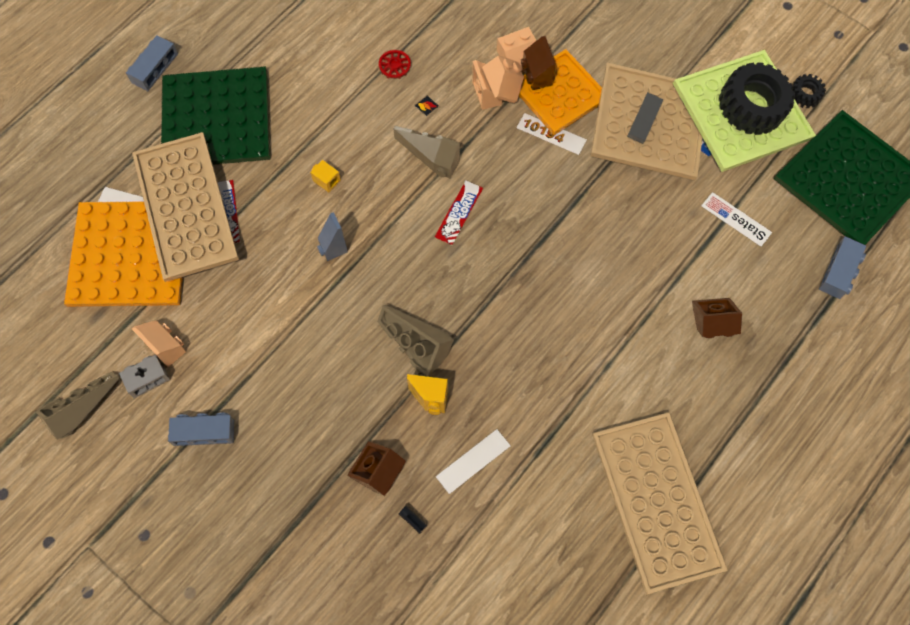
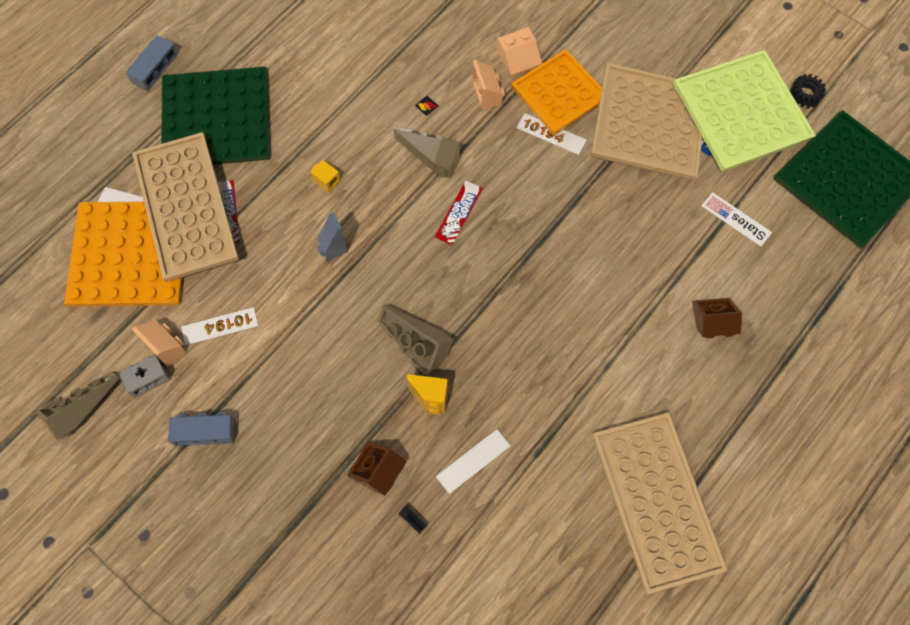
(219, 326): none -> white sticker
(394, 64): red wheel -> none
(504, 78): light nougat slope -> none
(539, 64): reddish brown slope -> none
(645, 118): dark grey tile -> none
(764, 81): black tyre -> none
(843, 268): sand blue brick -> none

